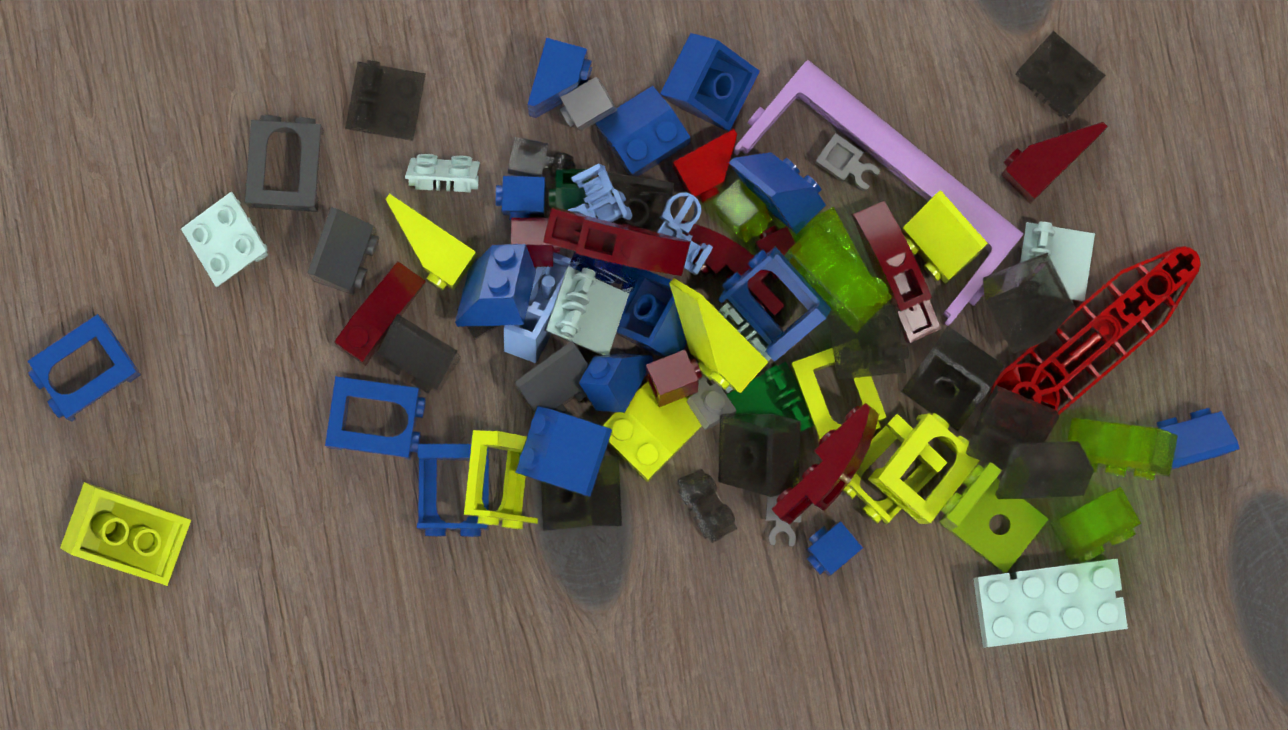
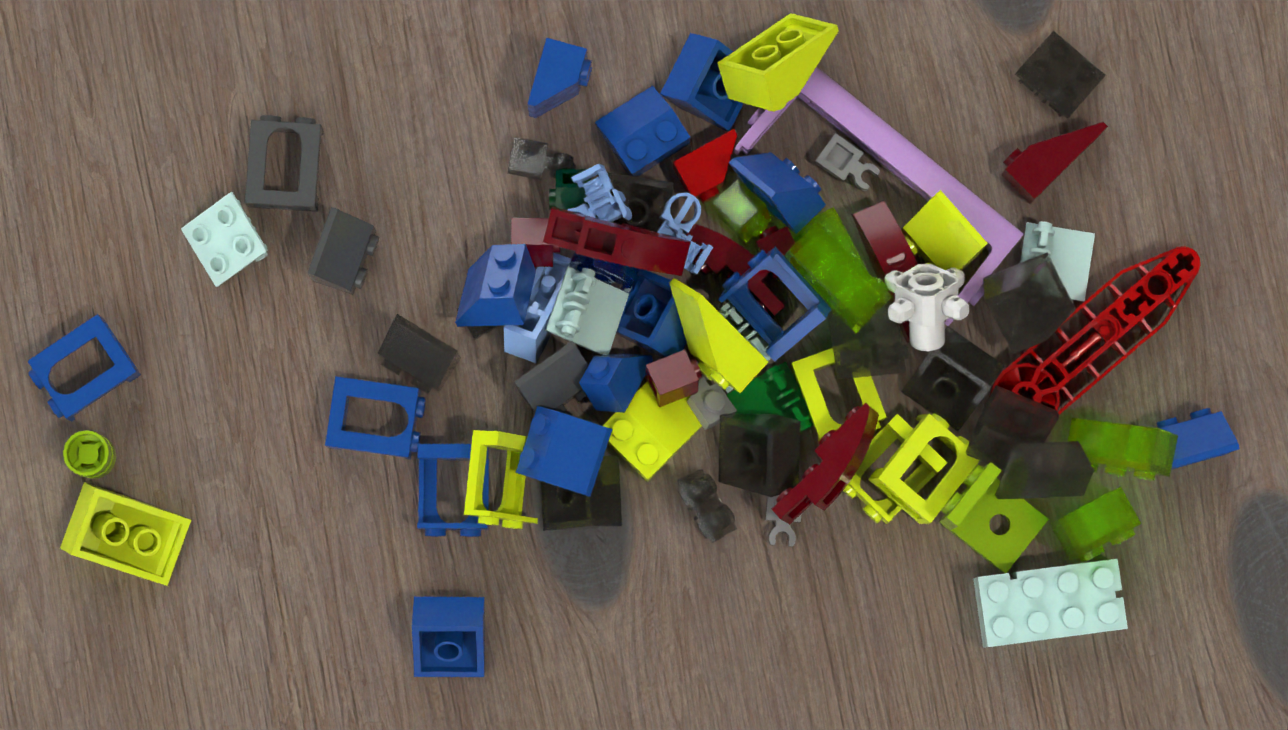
(89, 454): none -> lime wheel
(374, 317): dark red slope -> none
(385, 100): clear smoke hinge -> none
(427, 168): light aqua hinge -> none
(438, 251): neon yellow slope -> none
(448, 636): none -> blue slope
(521, 196): blue brick -> none
(587, 104): light grey brick -> none
(776, 62): none -> neon yellow slope
(832, 548): blue brick -> none
(926, 299): none -> white piece

